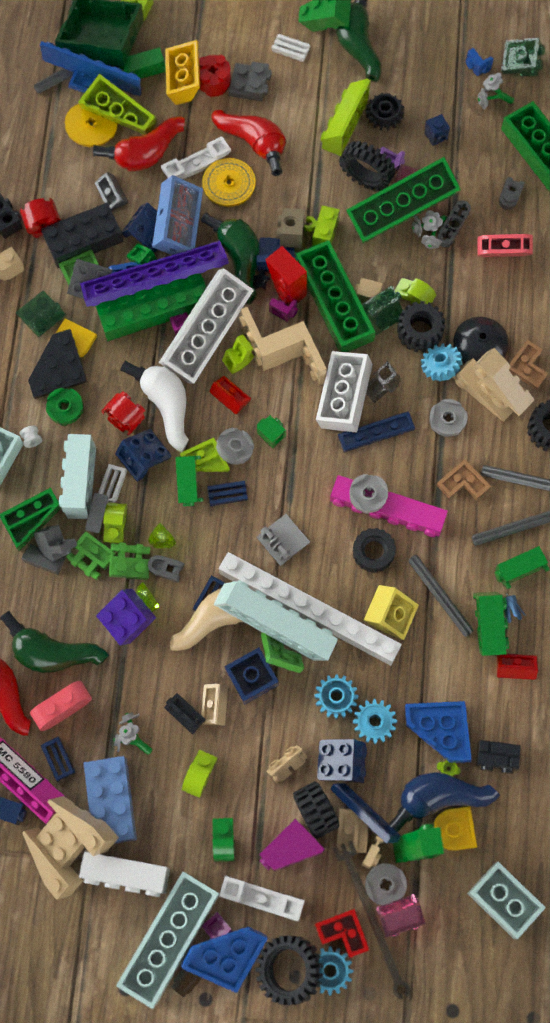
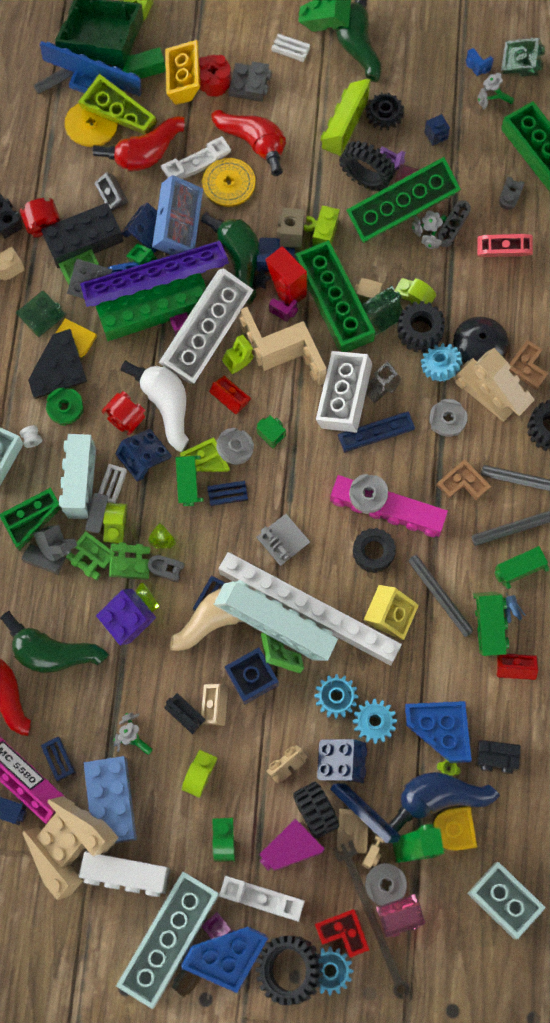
(60, 705): coral brick -> none

